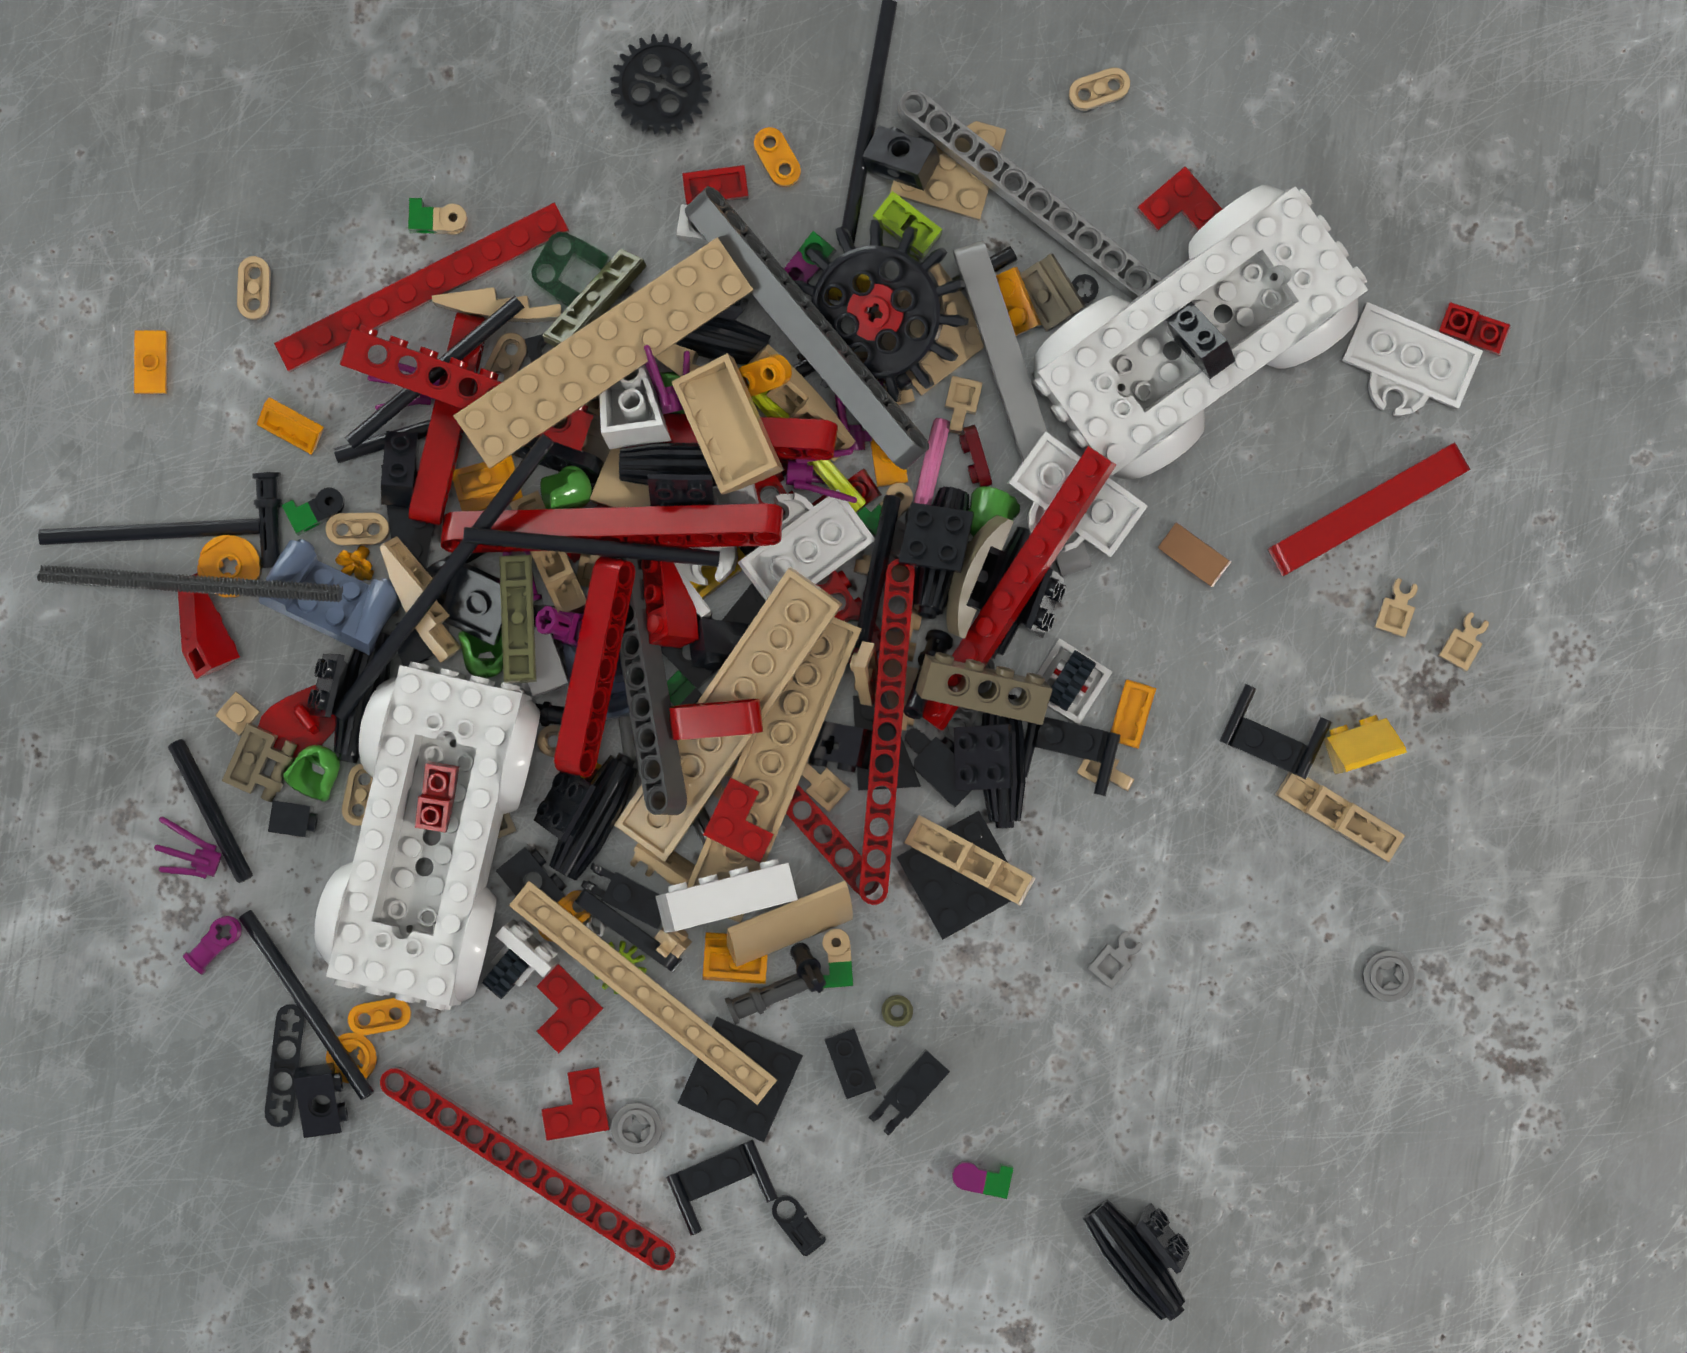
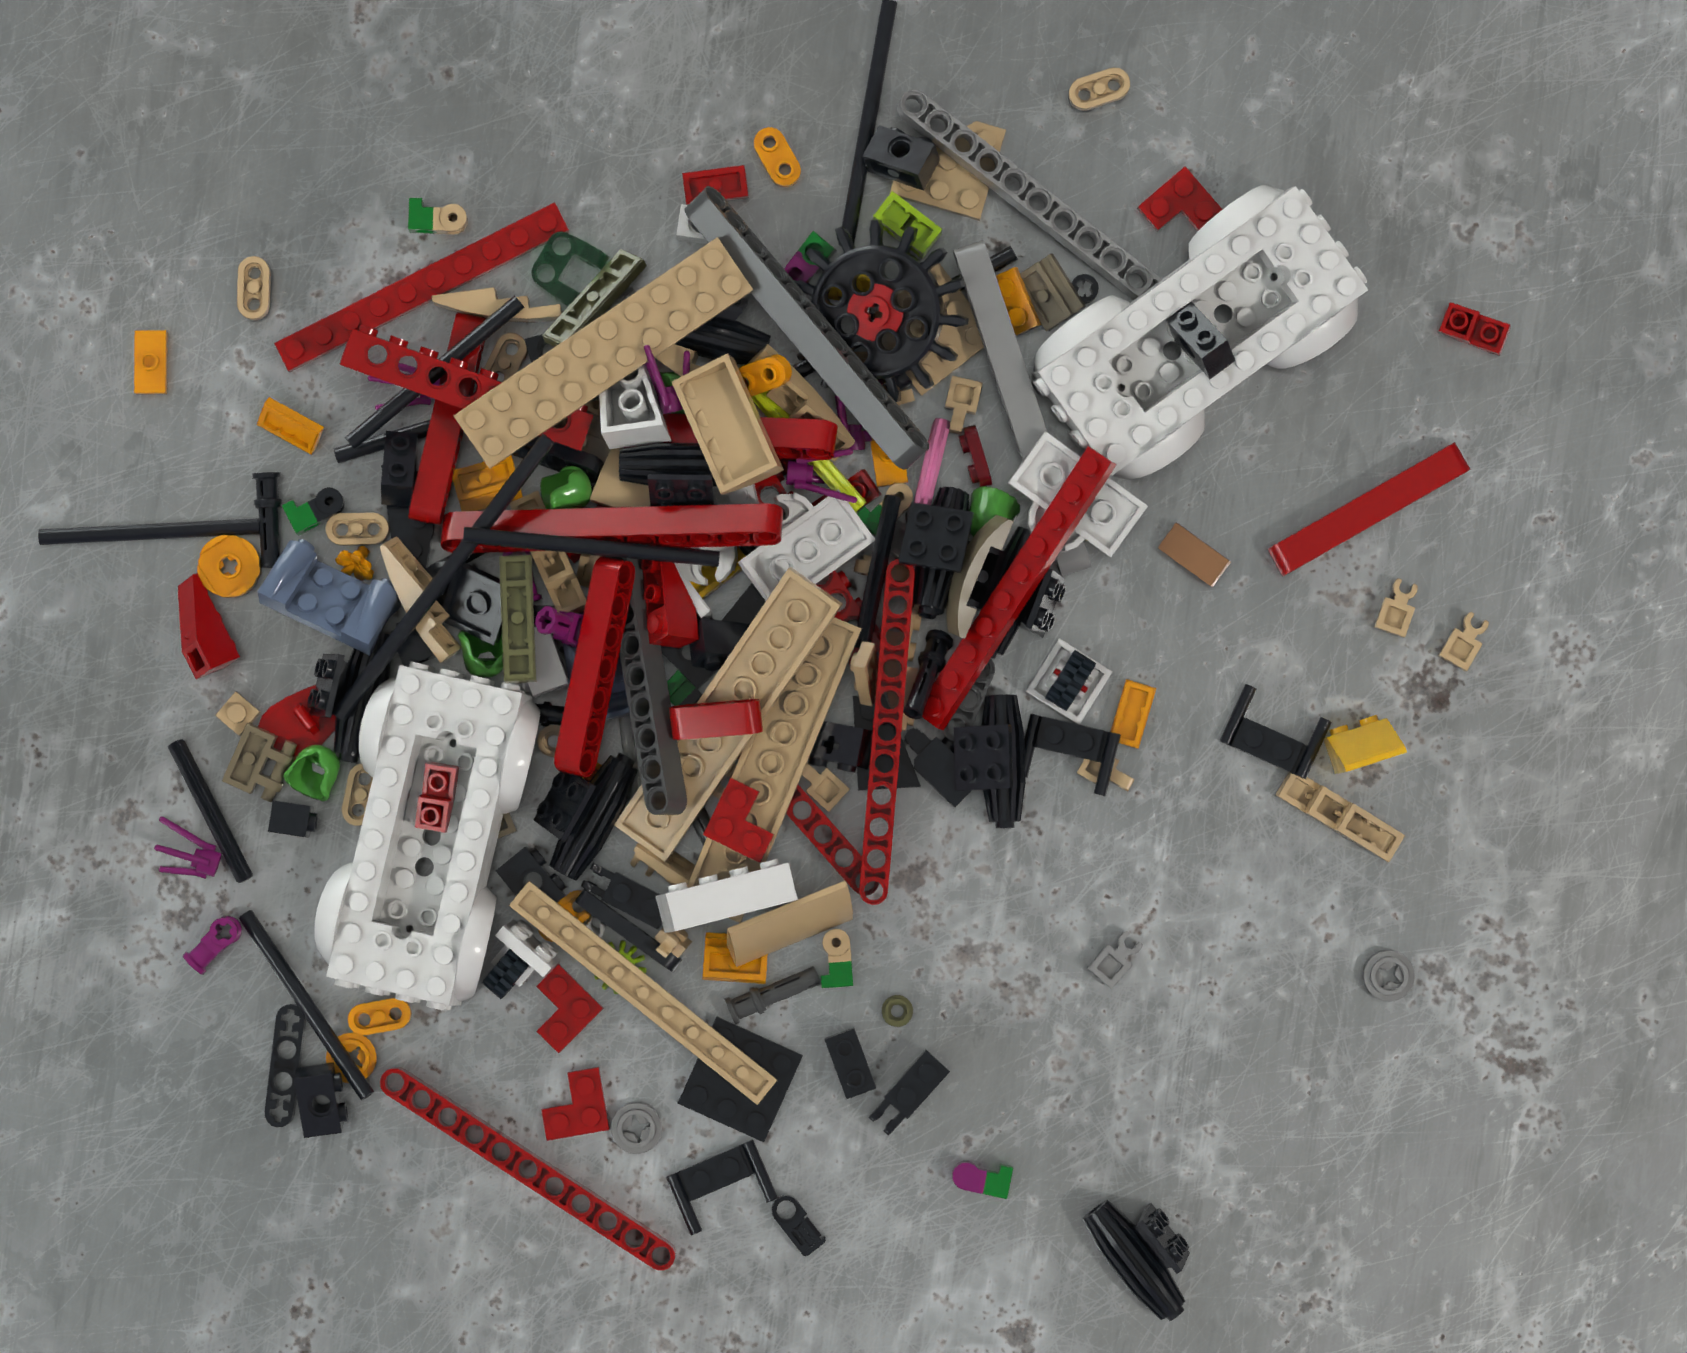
(190, 583): dark grey axle -> none
(672, 59): black gear -> none
(807, 967): black axle -> none
(947, 895): black plate -> none
(969, 860): tan slope -> none
(1028, 707): dark tan brick -> none
(1410, 361): white plate -> none

